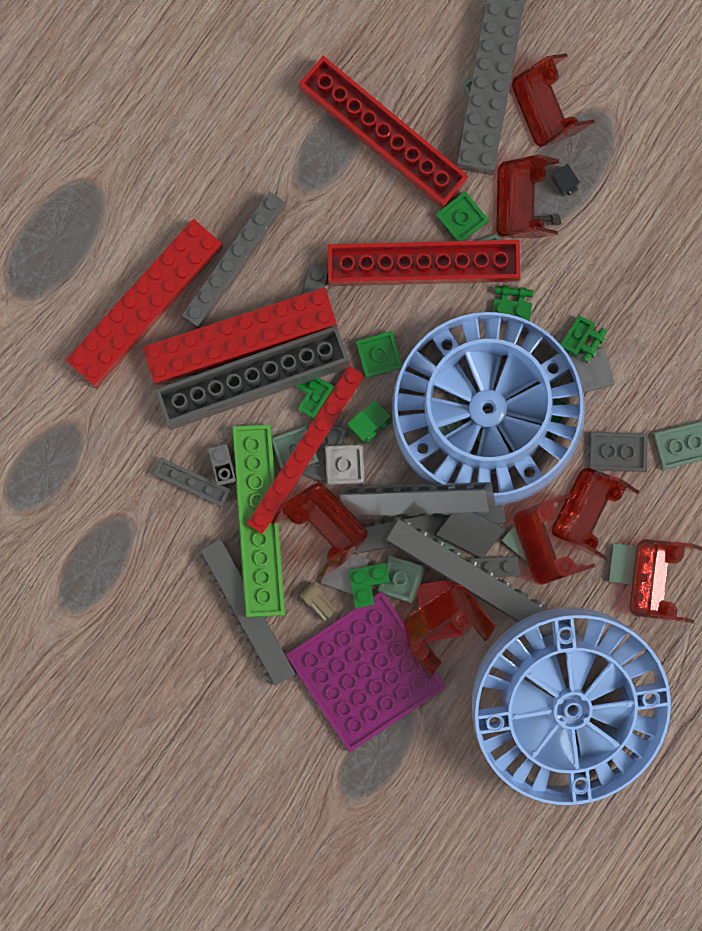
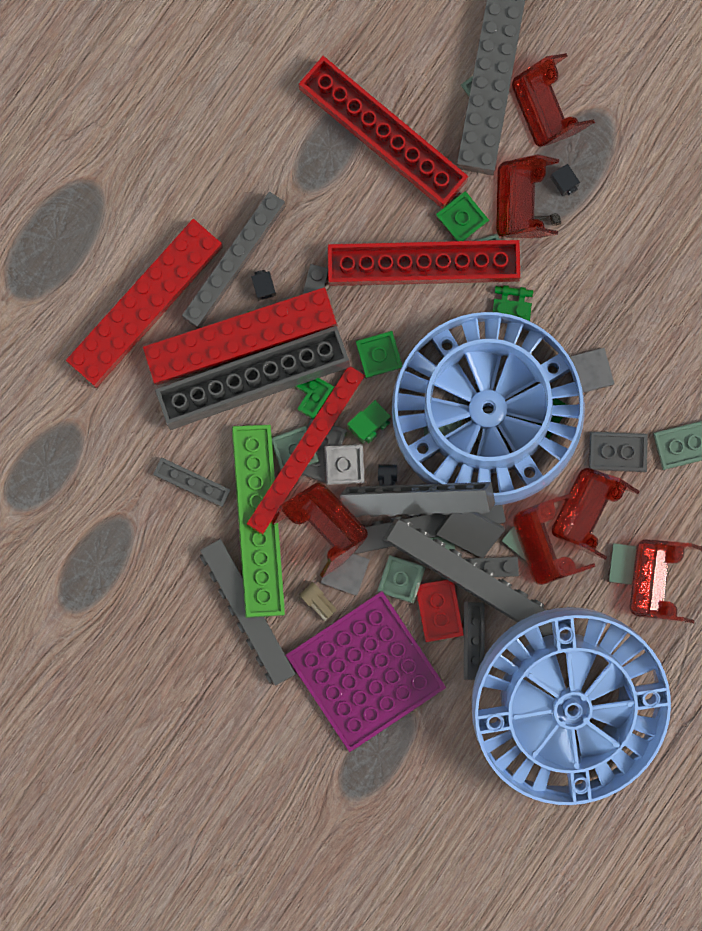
(222, 465): flat silver slope -> none
(263, 285): none -> black brick
(362, 580): green plate -> none
(387, 474): none -> black piece
(452, 606): clear red windscreen -> none
(473, 638): none -> dark grey plate
(578, 335): green plate -> none

